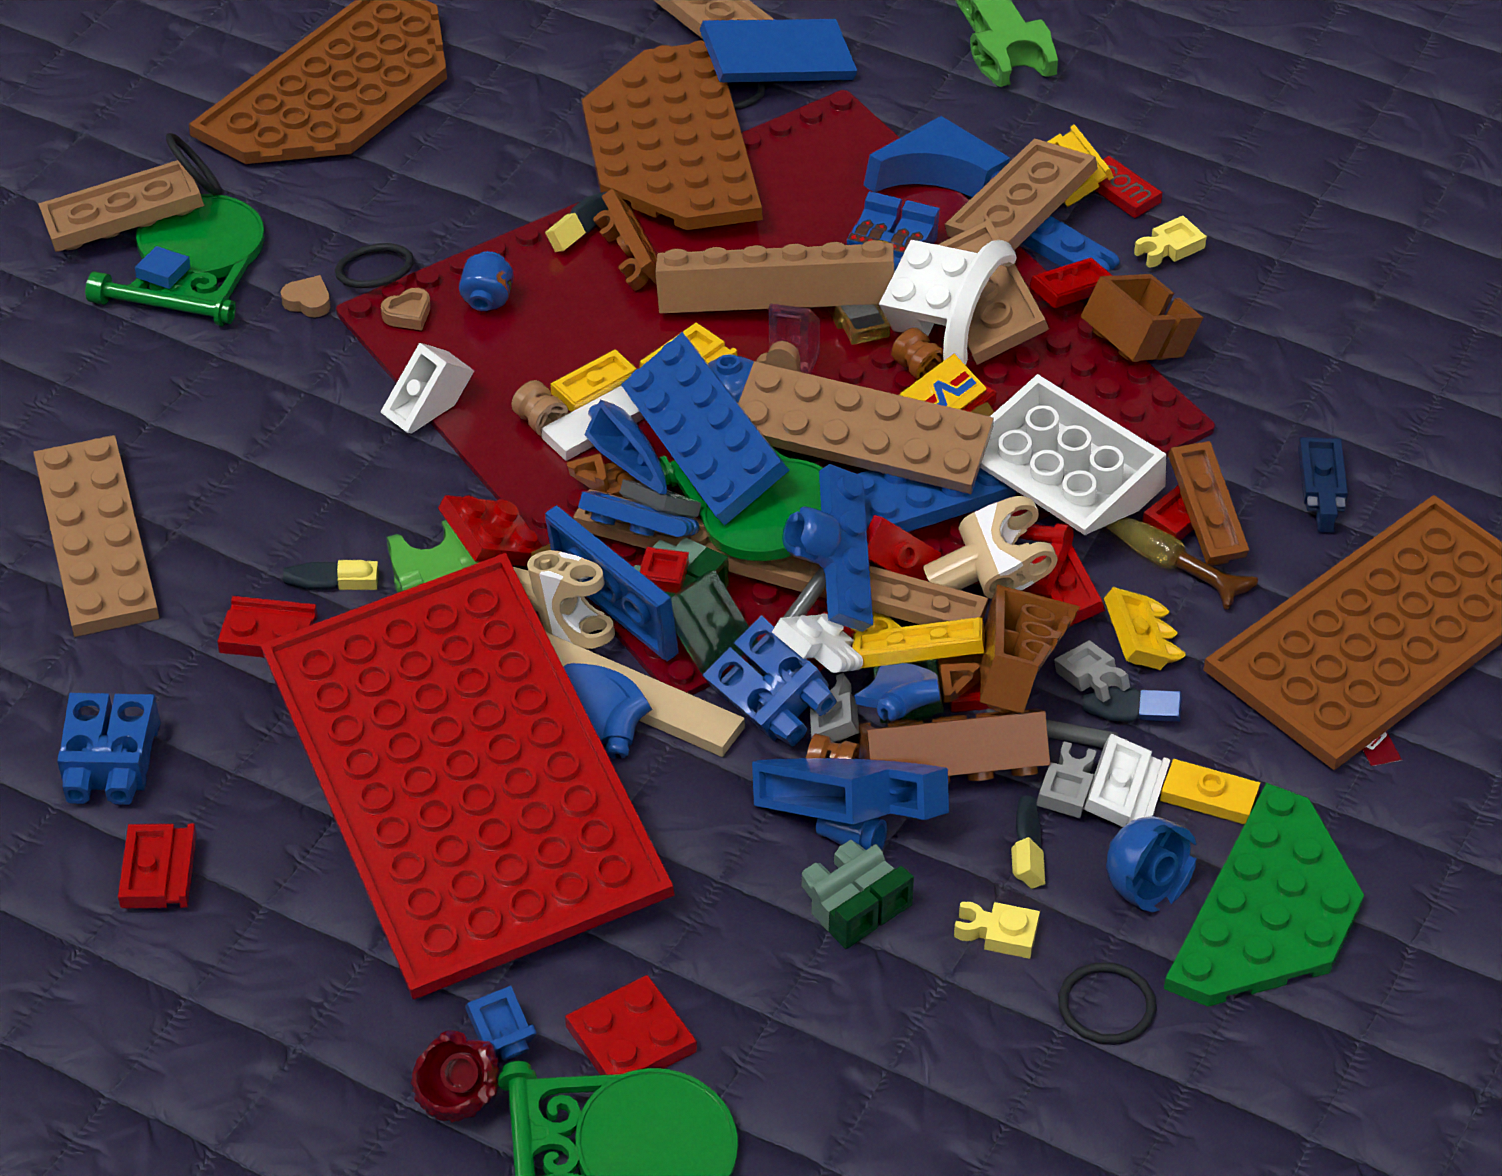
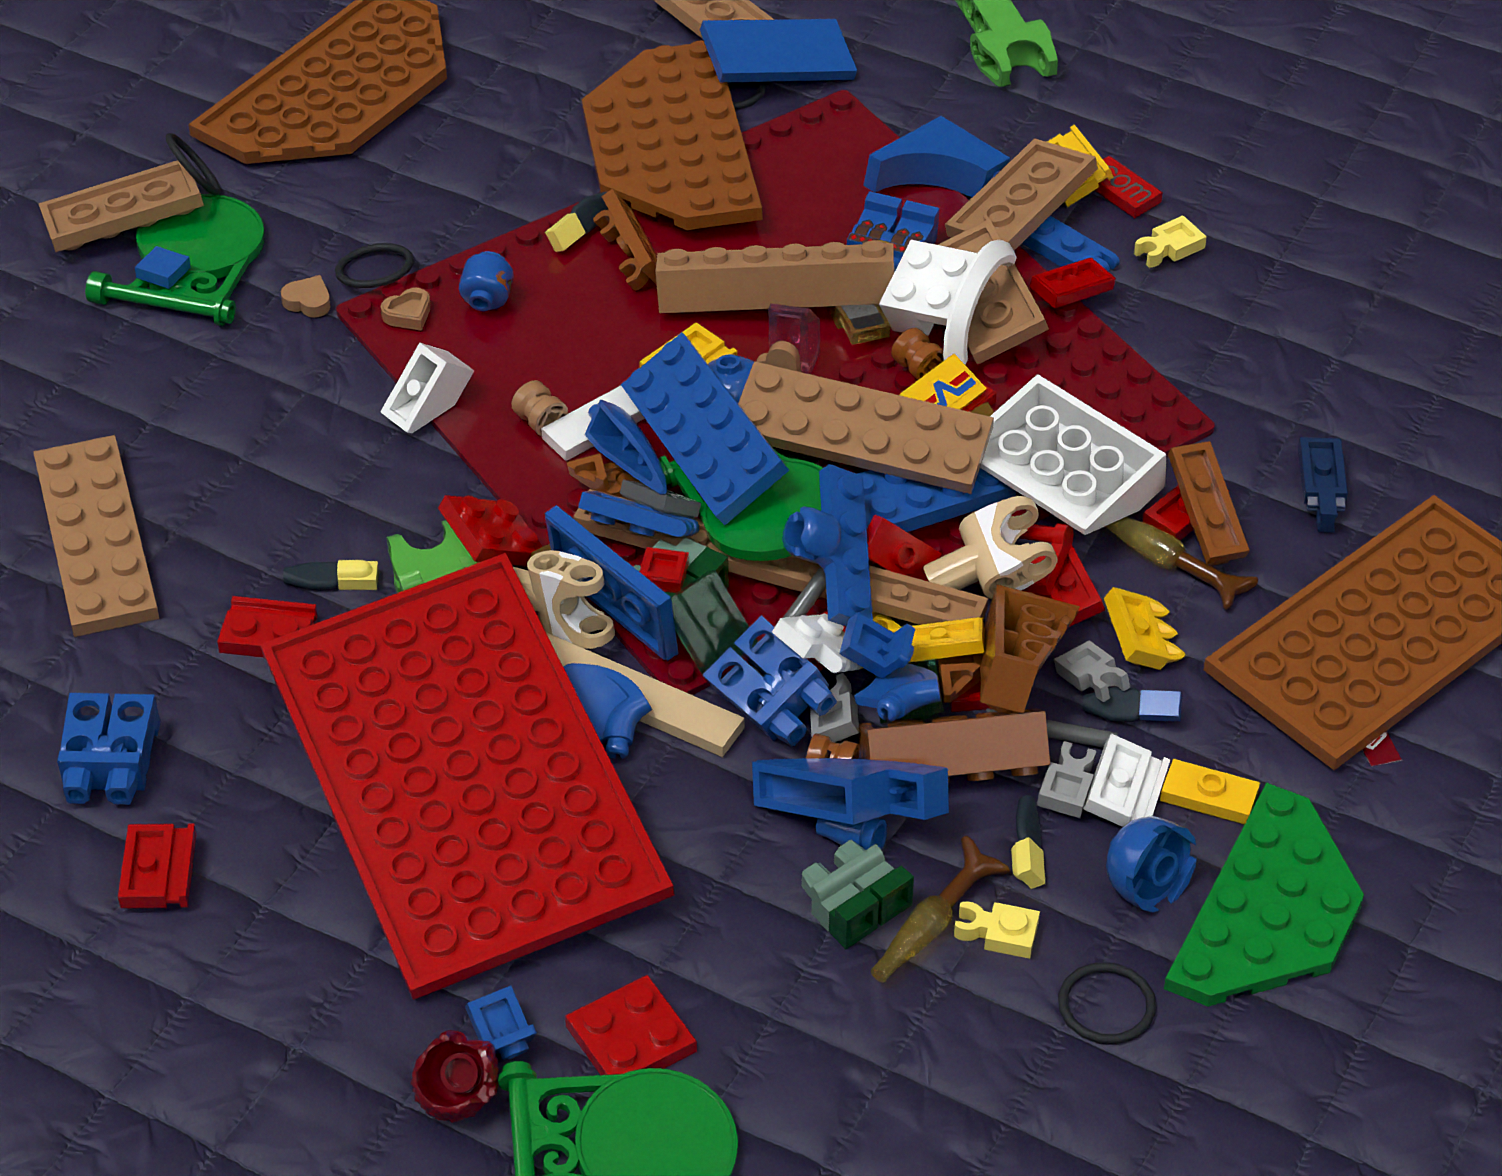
(592, 380): yellow plate -> none
(875, 646): none -> blue bracket
(935, 912): none -> clear yellow piece
(1132, 317): dark orange piece -> none

